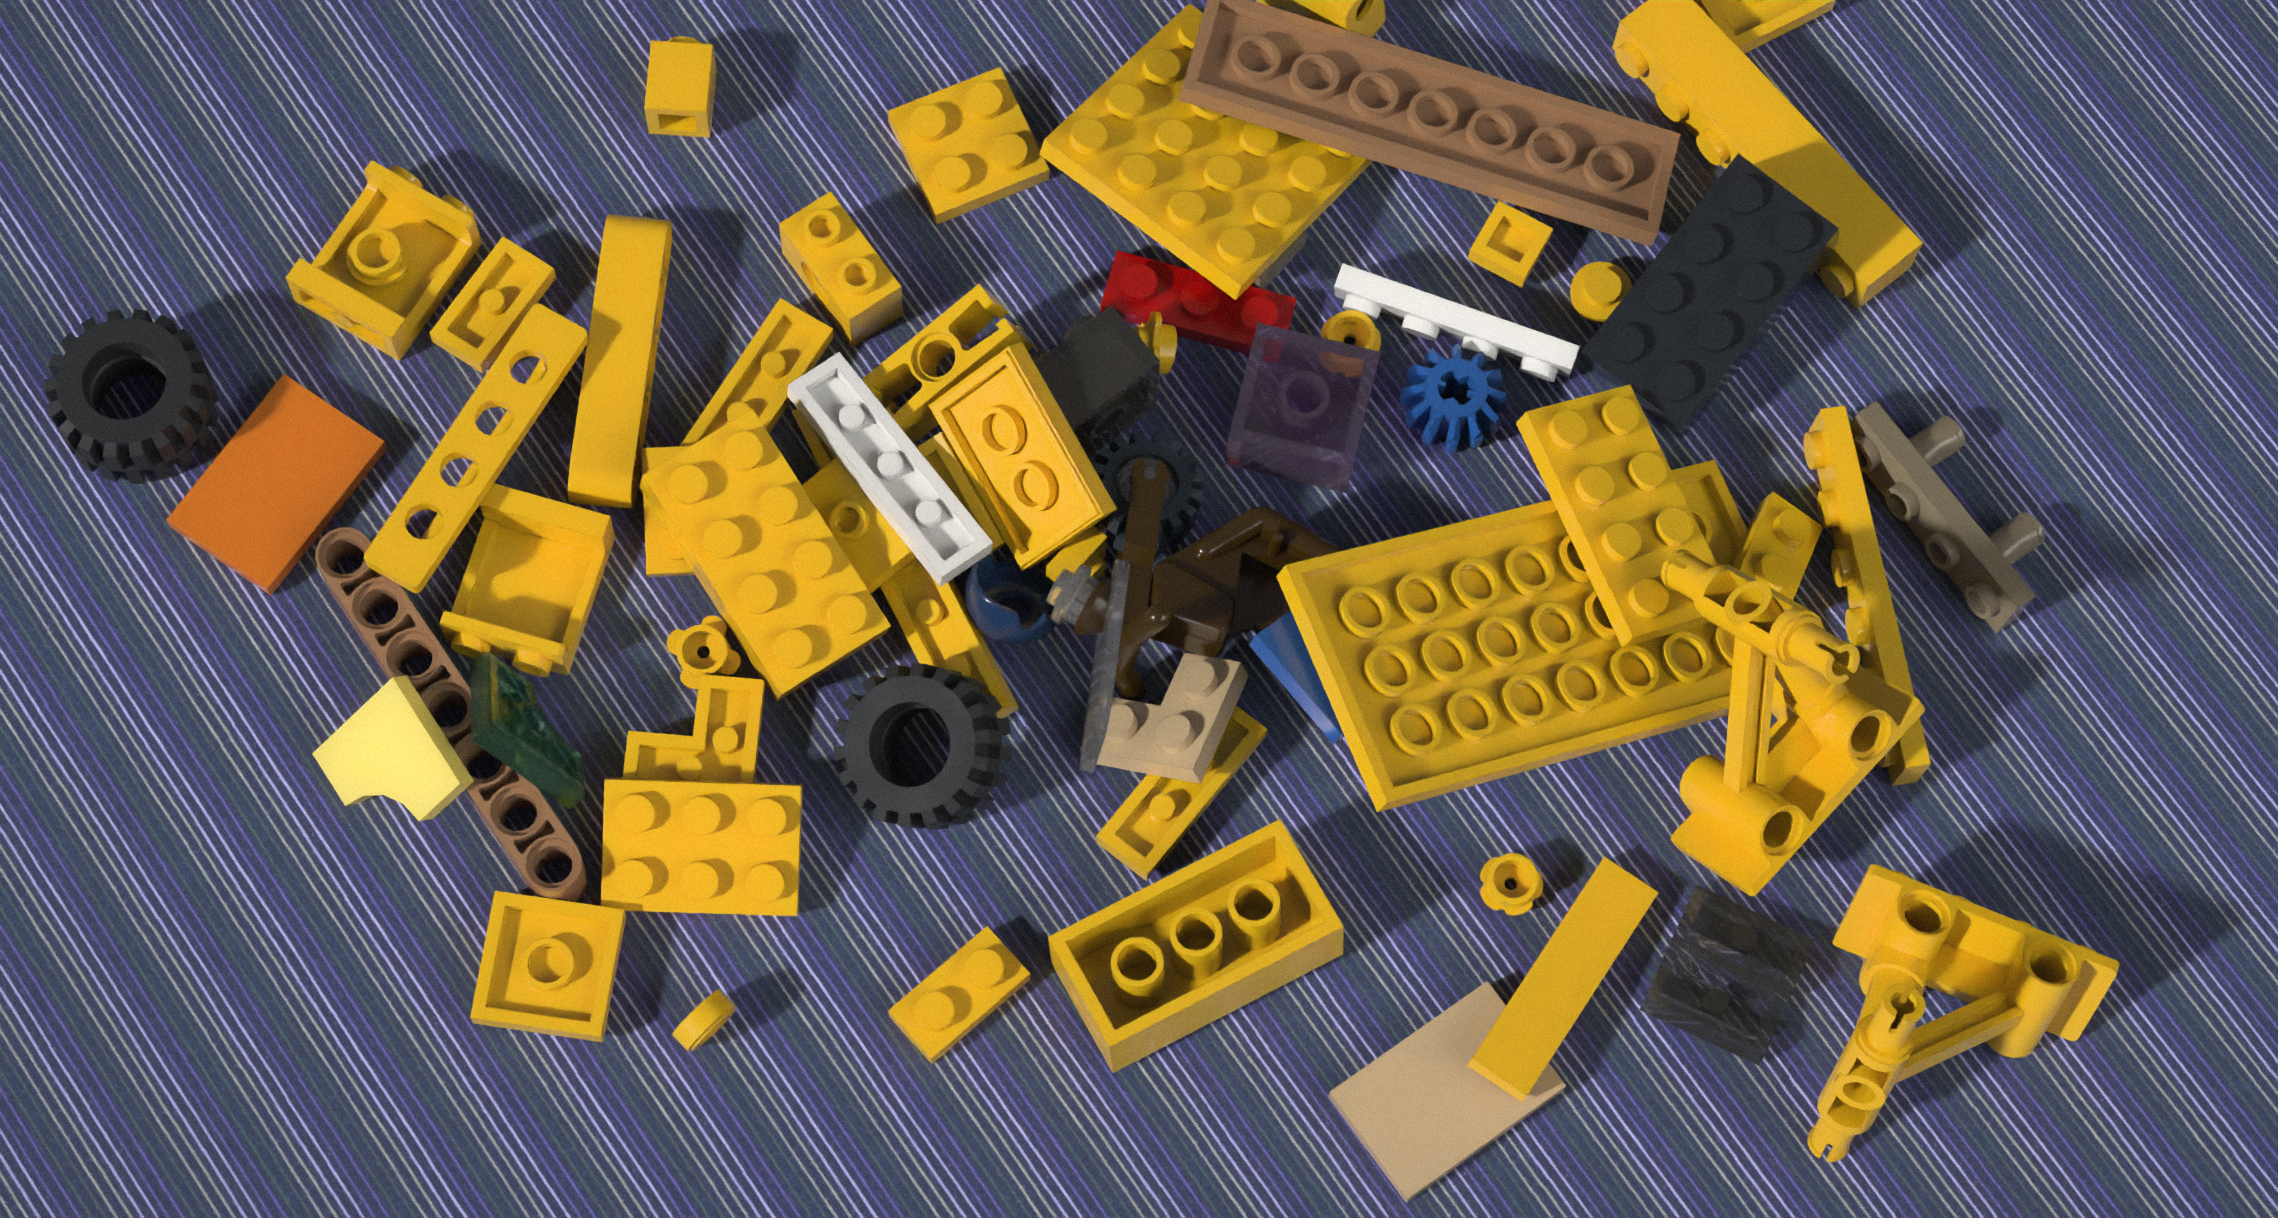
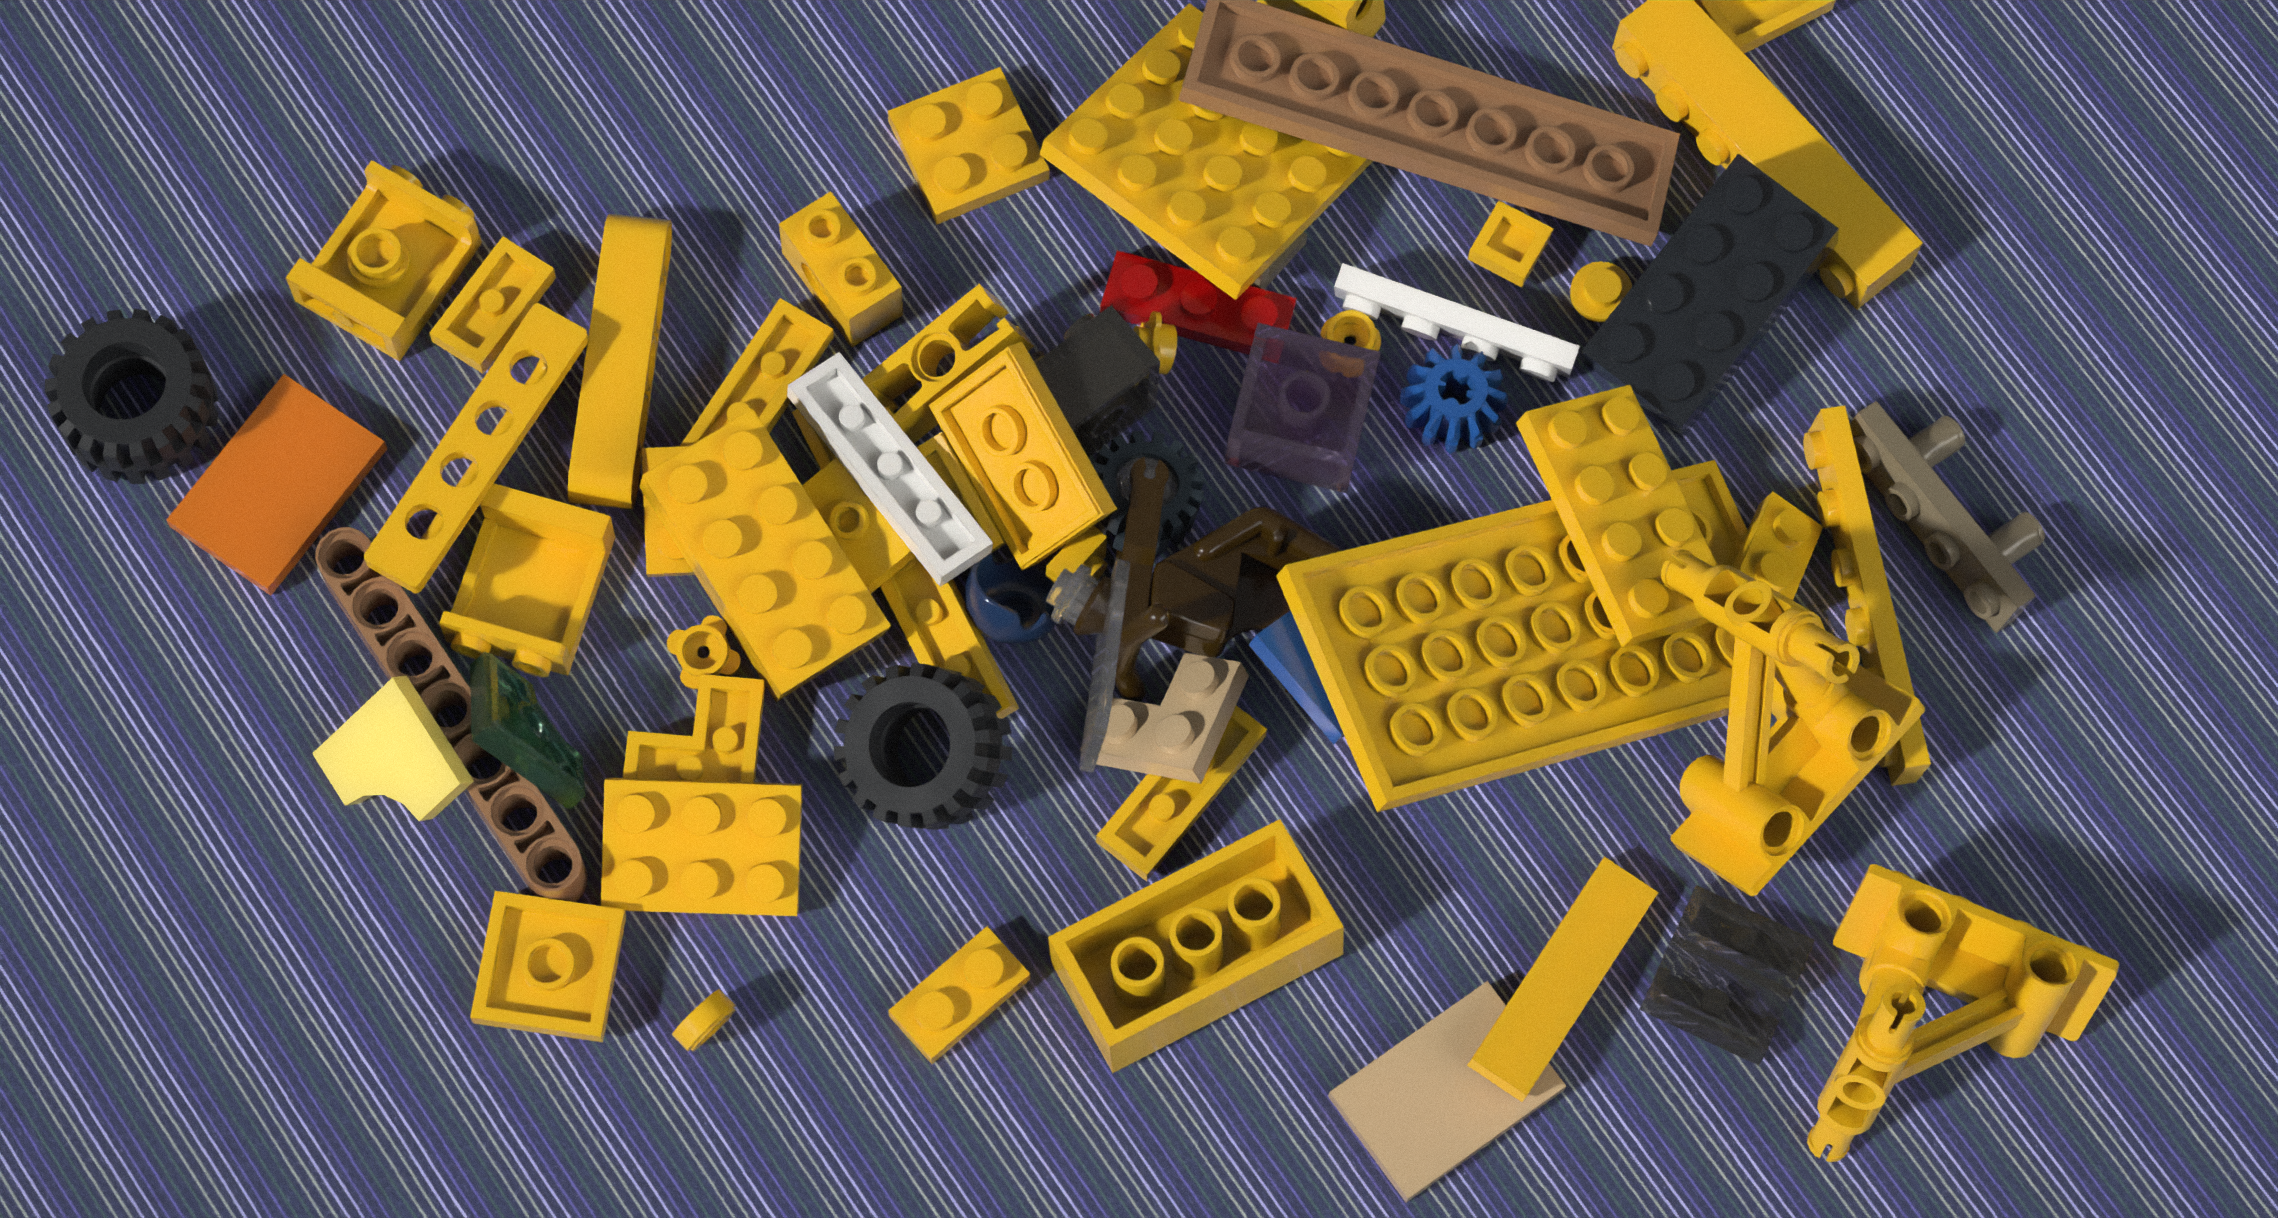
(680, 87): yellow brick -> none
(1513, 867): yellow plate -> none

